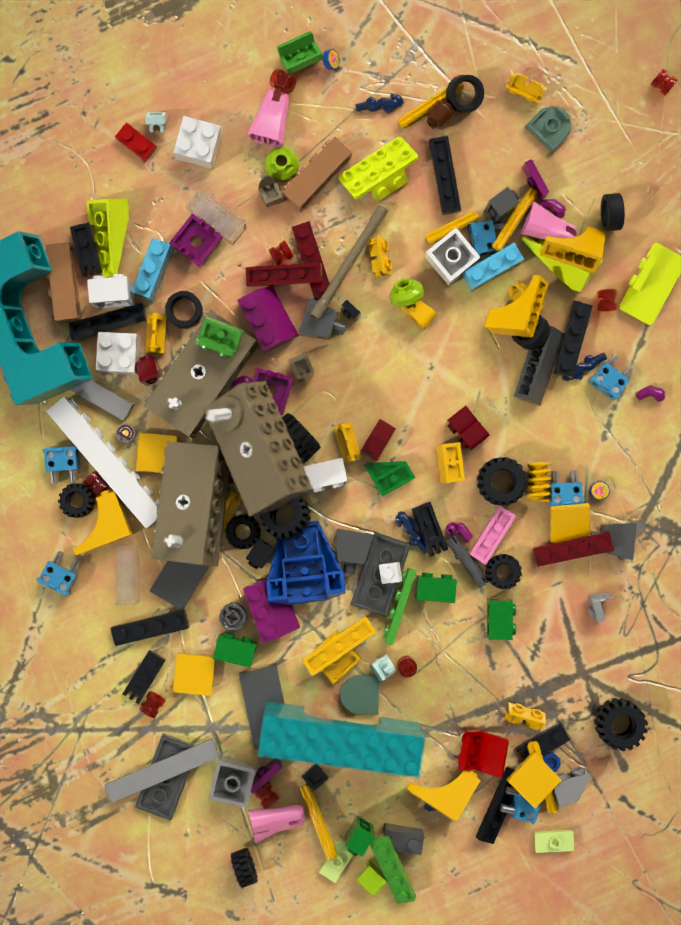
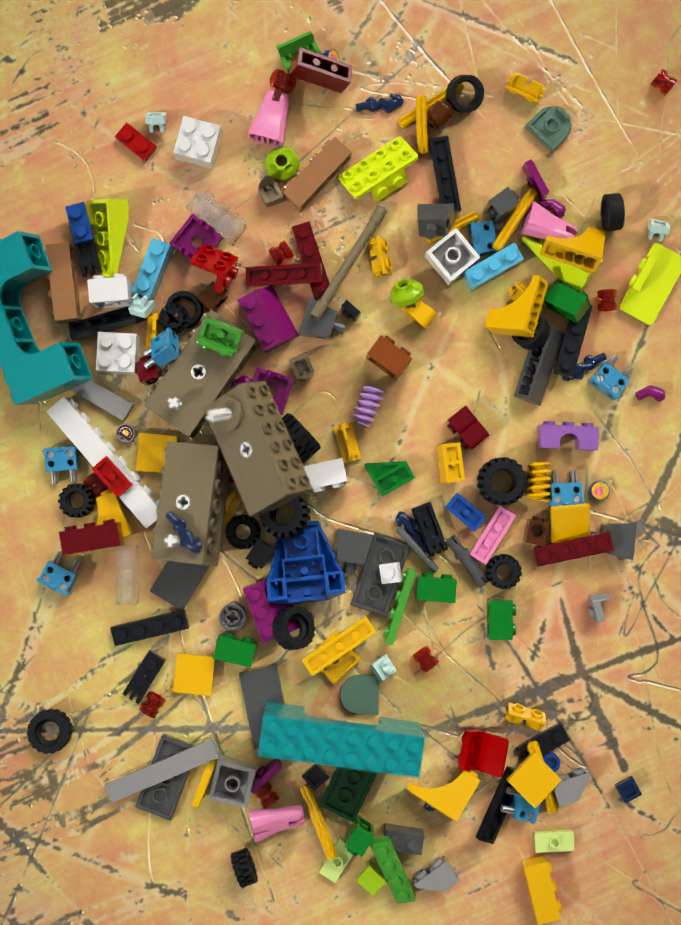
(42, 744): none -> black tyre
(79, 223): none -> blue plate
(91, 537): none -> dark red brick
(112, 476): none -> red plate
(141, 306): none -> light aqua tile
(163, 349): none -> dark azure piece
(183, 317): none -> black gear
(187, 538): none -> dark blue animal
(203, 784): none -> yellow tile
(211, 299): none -> reddish brown brick
(218, 263): none -> red bracket
(281, 630): none -> black tyre
(320, 70): none -> dark red brick
(347, 792): none -> dark green plate
(367, 406): none -> lavender piece
(378, 439): dark red slope -> none
(389, 357): none -> dark orange brick
(407, 666): clear red wheel -> none
(417, 549): none -> flat silver bar
(421, 124): none -> yellow axle
(426, 660): none -> clear red wheel
(435, 219): none -> dark grey torso
(436, 877): none -> light grey slope
(459, 528): magenta arm -> none
(465, 512): none -> blue plate
(541, 538): none -> reddish brown brick
(541, 890): none -> yellow brick
(567, 302): none -> green brick
(585, 436): none -> medium lavender arch
(628, 789): none -> dark blue plate
(631, 735): black tyre -> none
(659, 227): none -> light aqua tile

